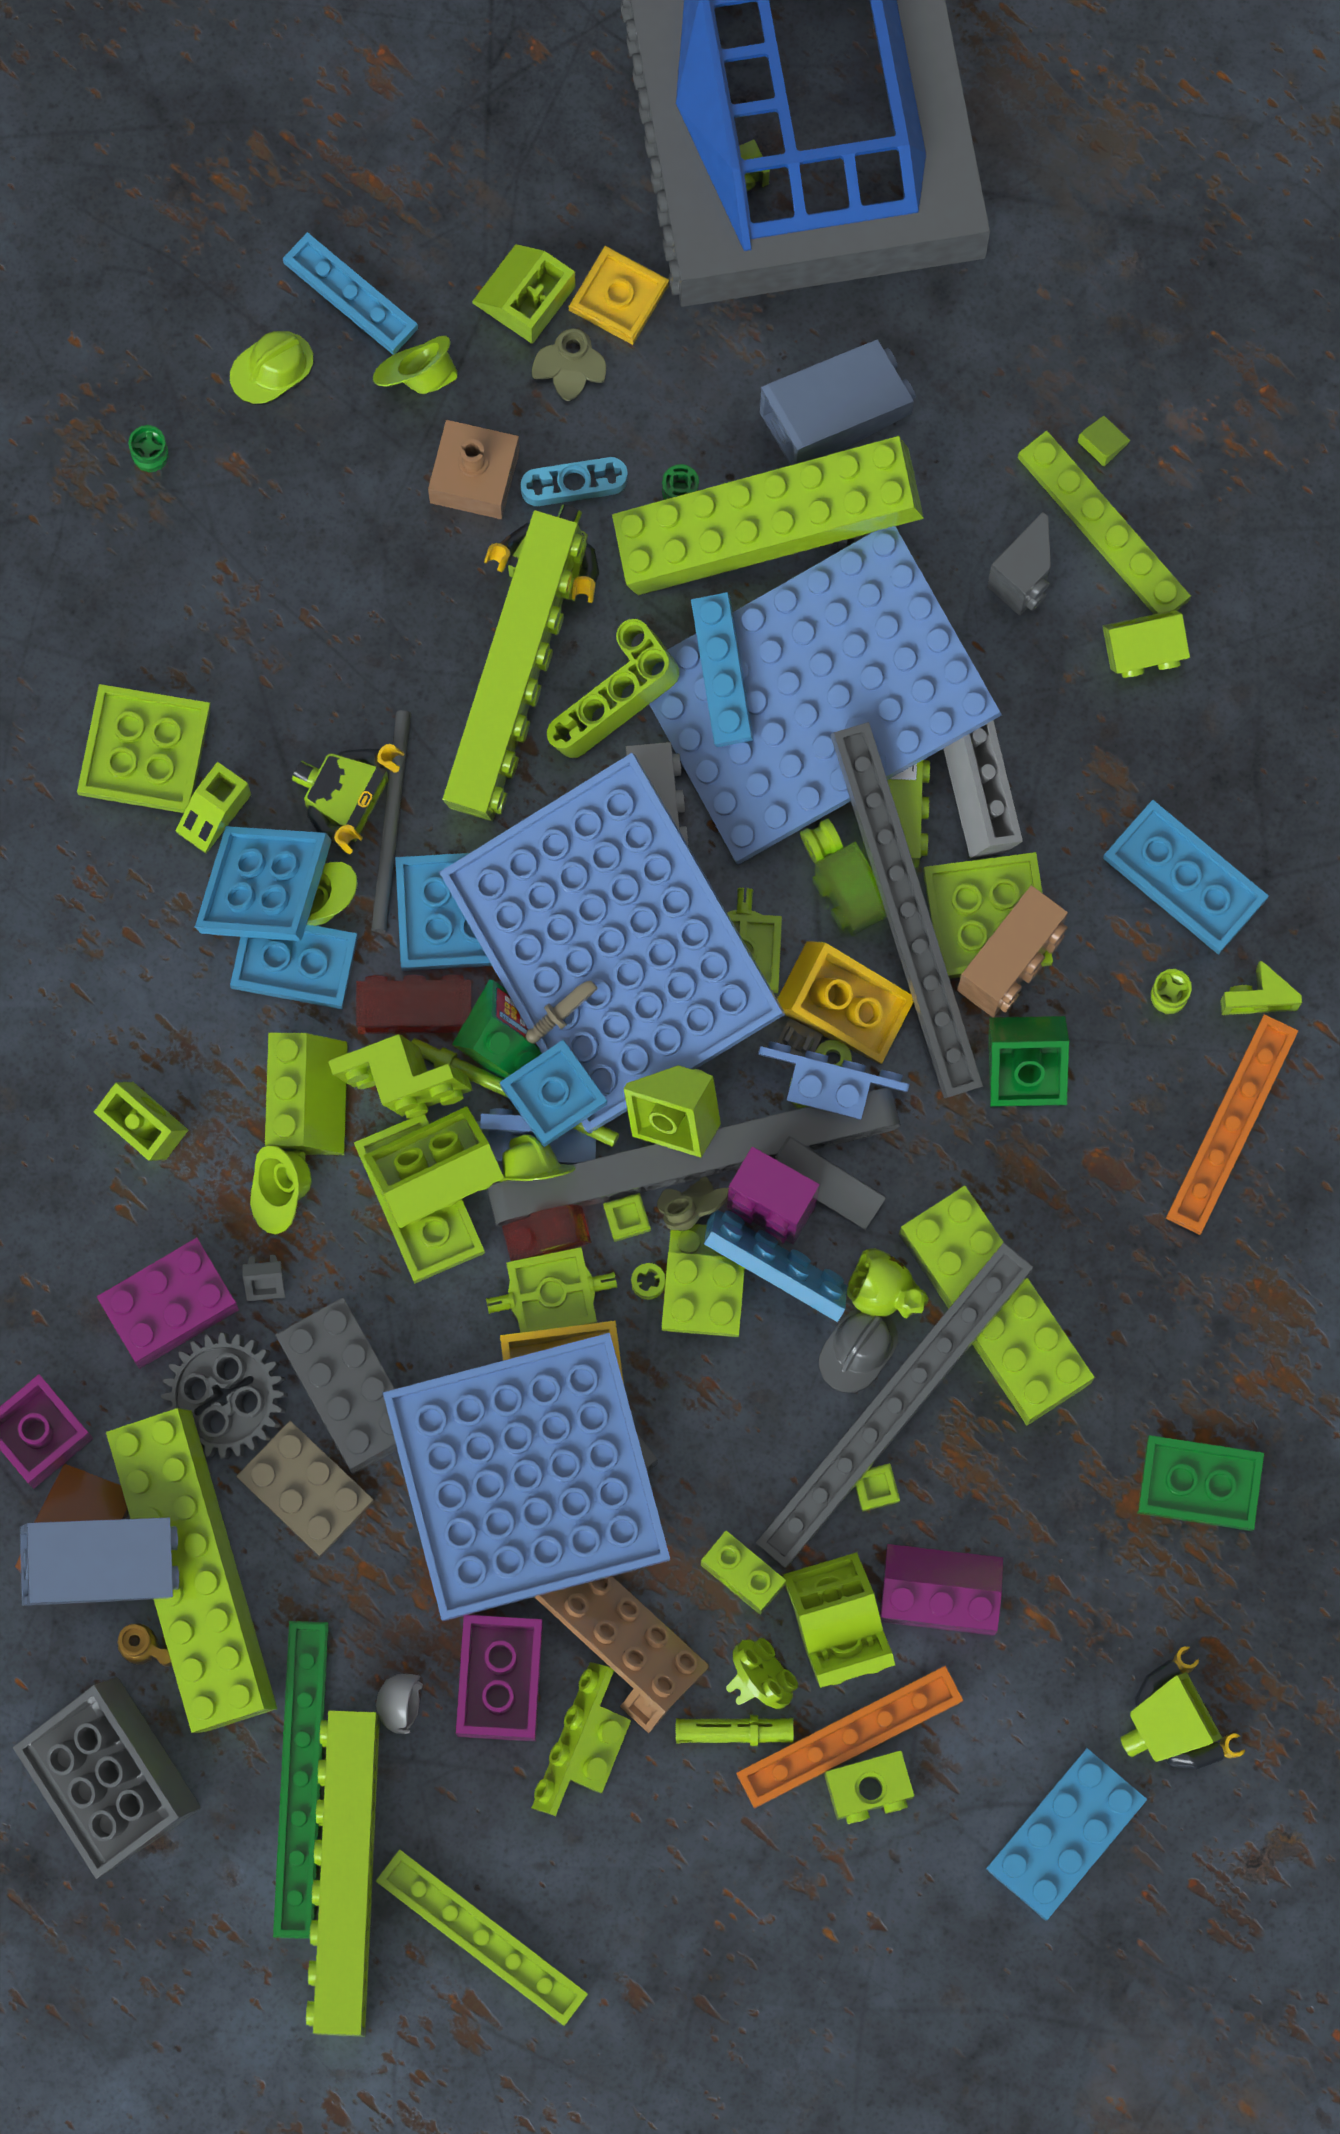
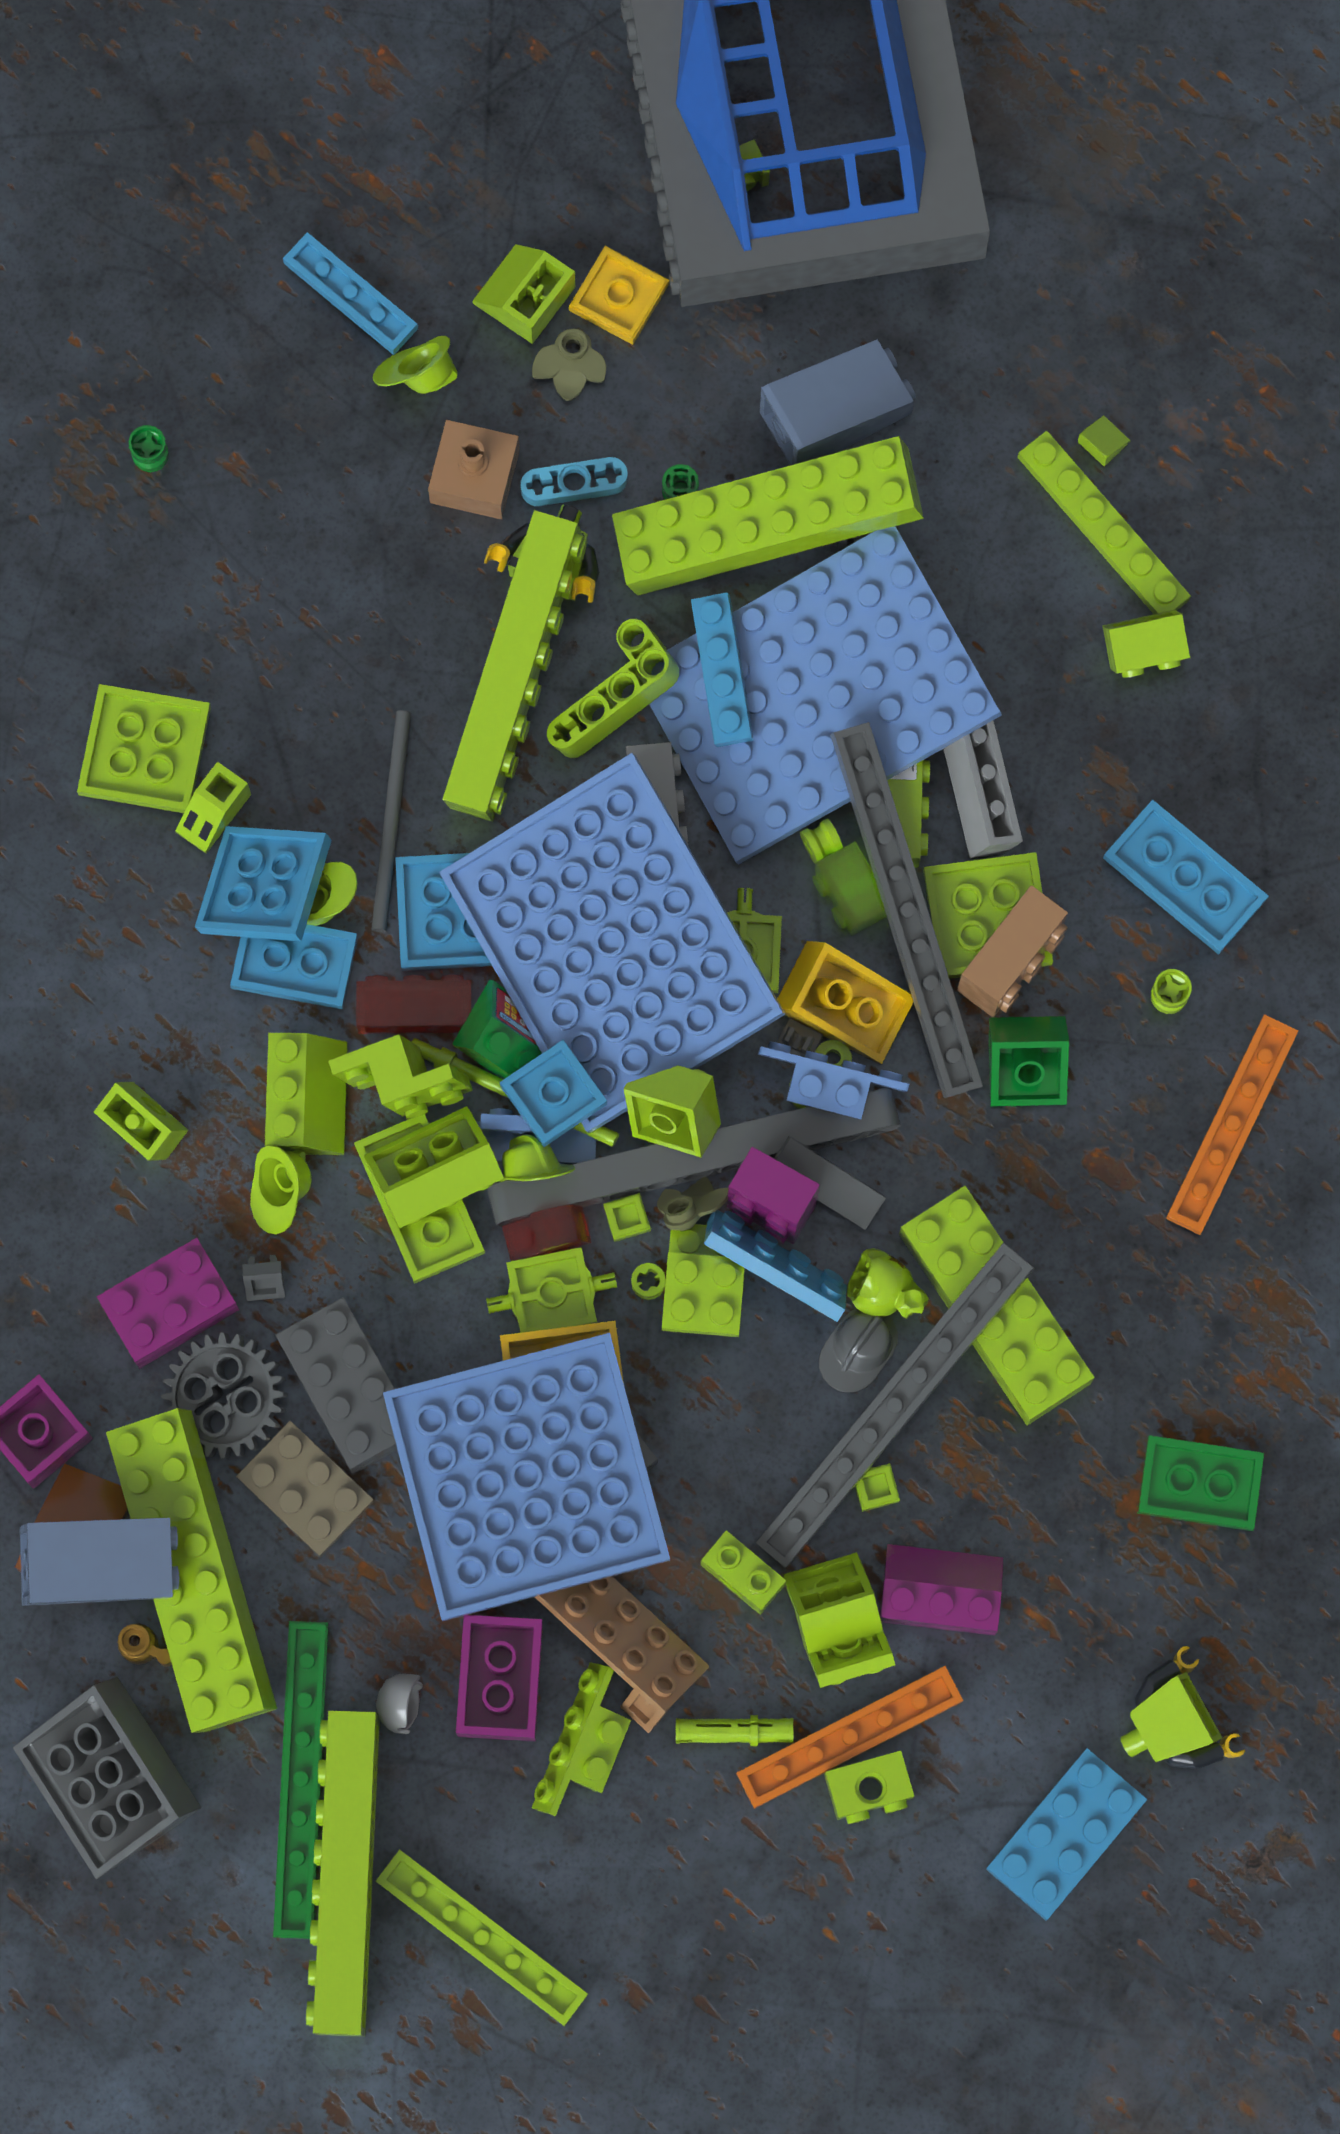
(271, 367): lime piece -> none
(345, 790): torso -> none
(560, 1011): dark tan piece -> none
(761, 1675): lime plate -> none
(1023, 568): dark grey slope -> none
(1272, 995): lime slope -> none

